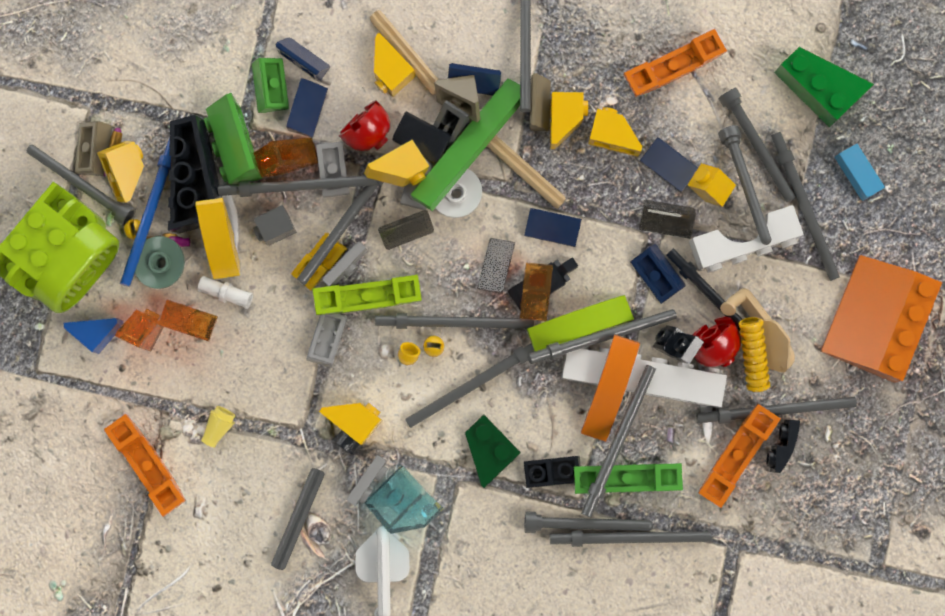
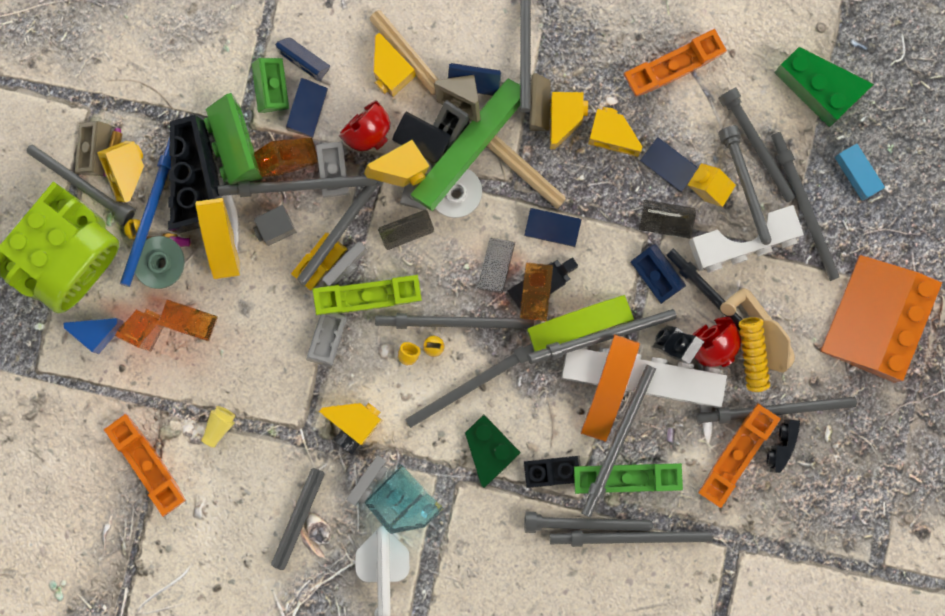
(225, 292): white pin -> none

